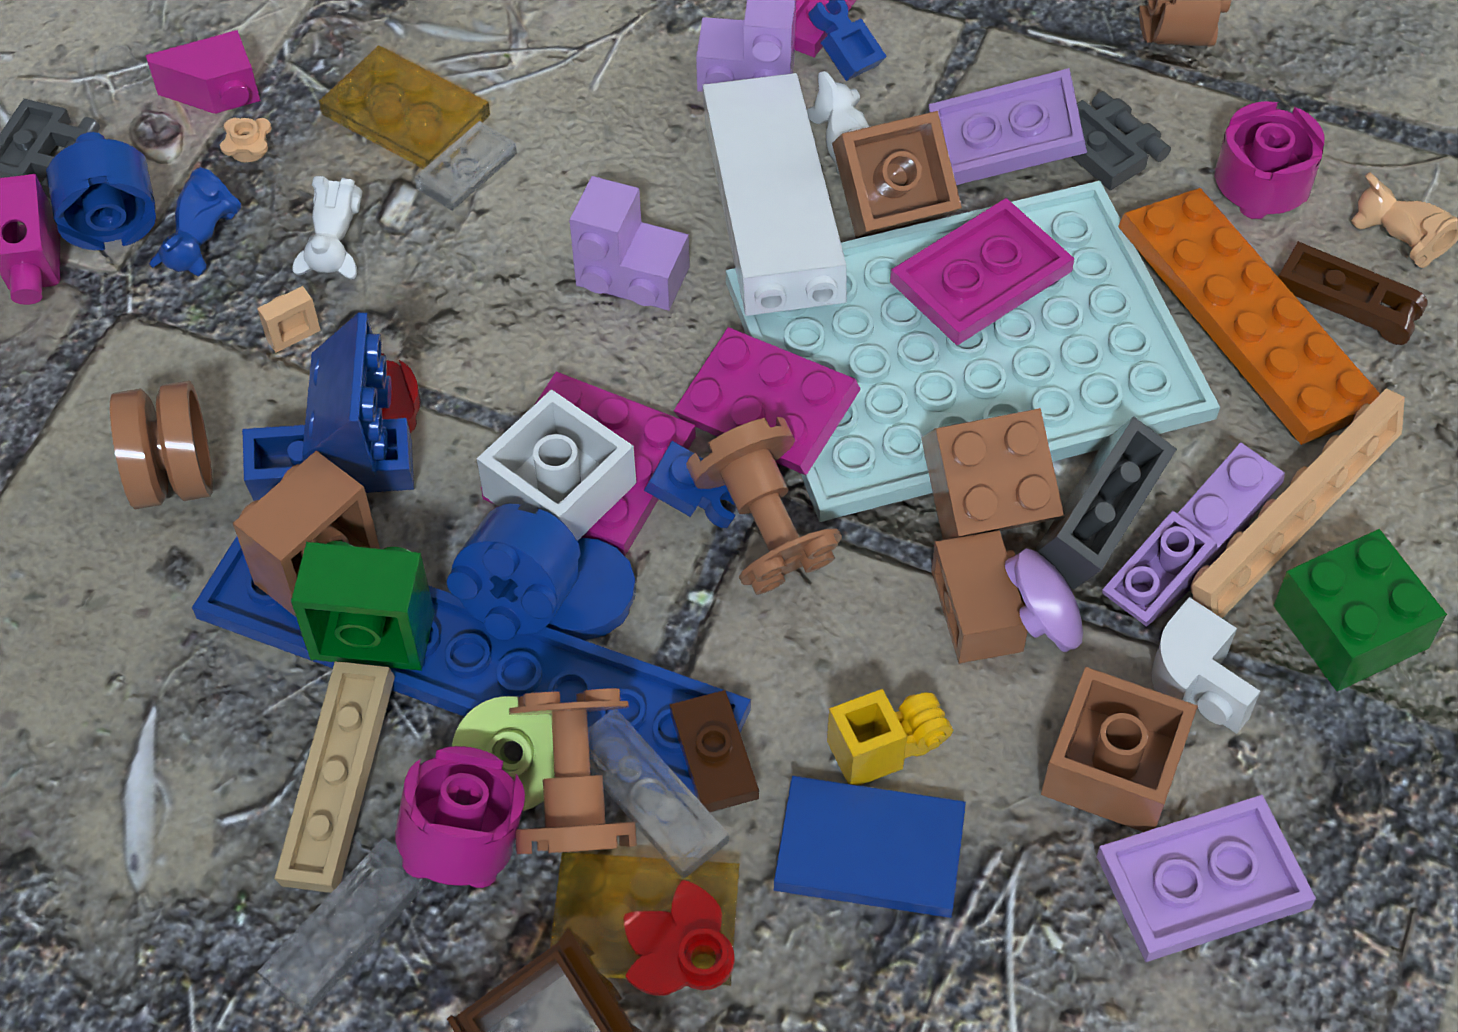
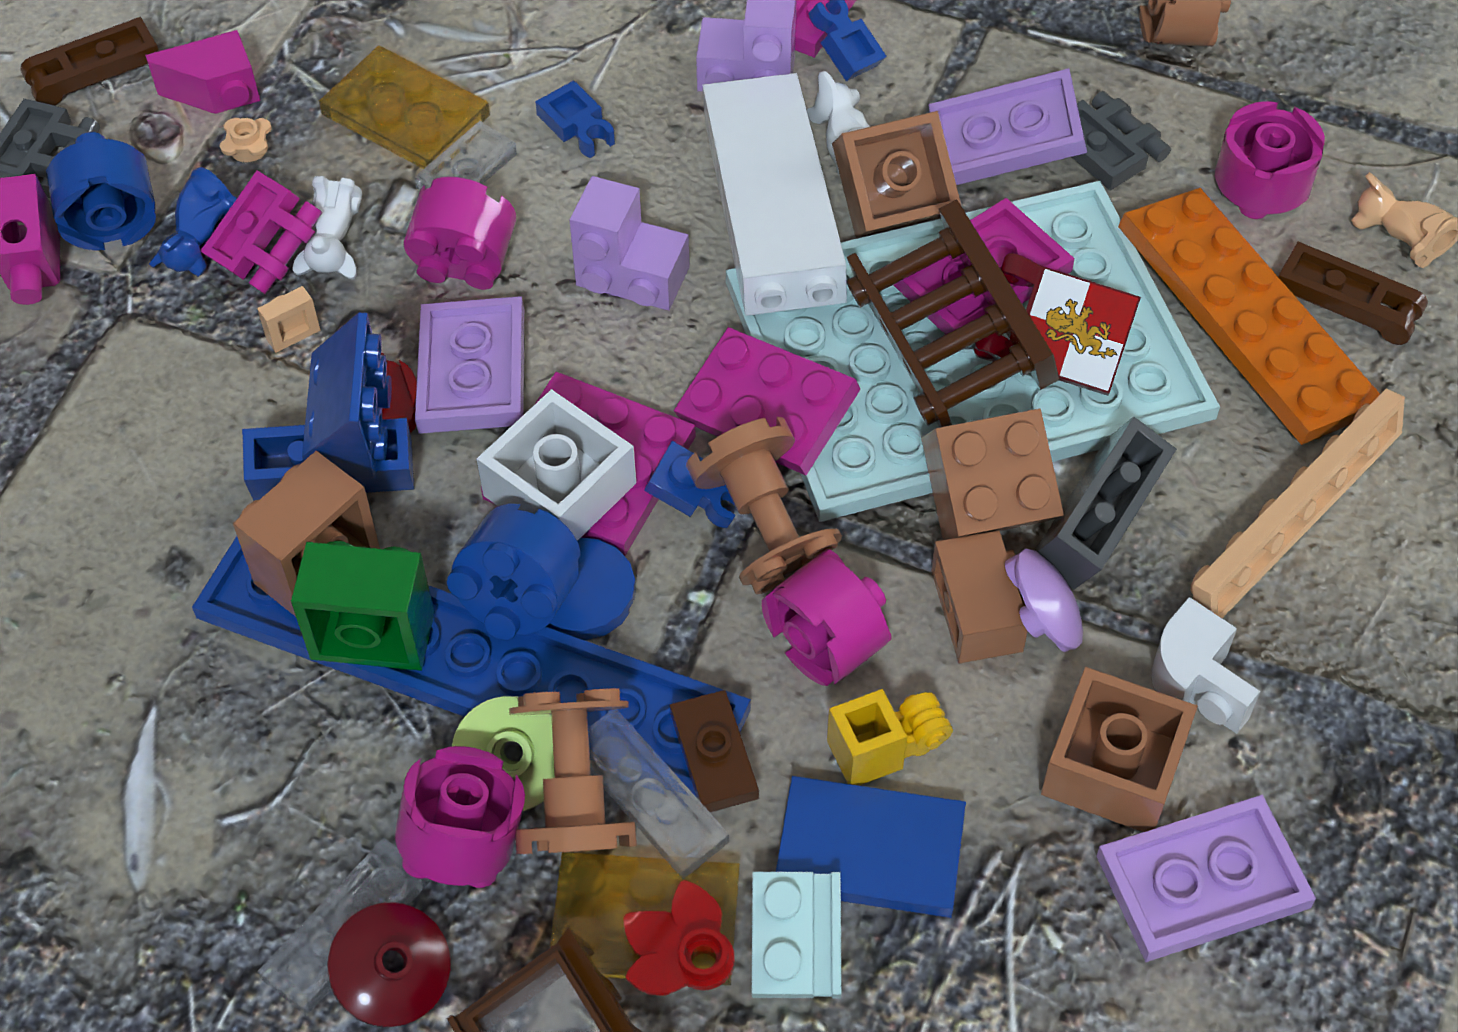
(88, 60): none -> reddish brown plate
(161, 444): nougat wheel -> none
(252, 224): none -> dark pink plate
(335, 777): tan plate -> none
(363, 982): none -> dark red dish
(459, 232): none -> dark pink brick
(470, 365): none -> lavender plate
(574, 113): none -> blue plate
(796, 935): none -> light aqua plate
(827, 618): none -> dark pink brick
(978, 277): none -> reddish brown fence
(1077, 319): none -> flag
(1194, 536): lavender slope -> none
(1358, 609): green brick -> none

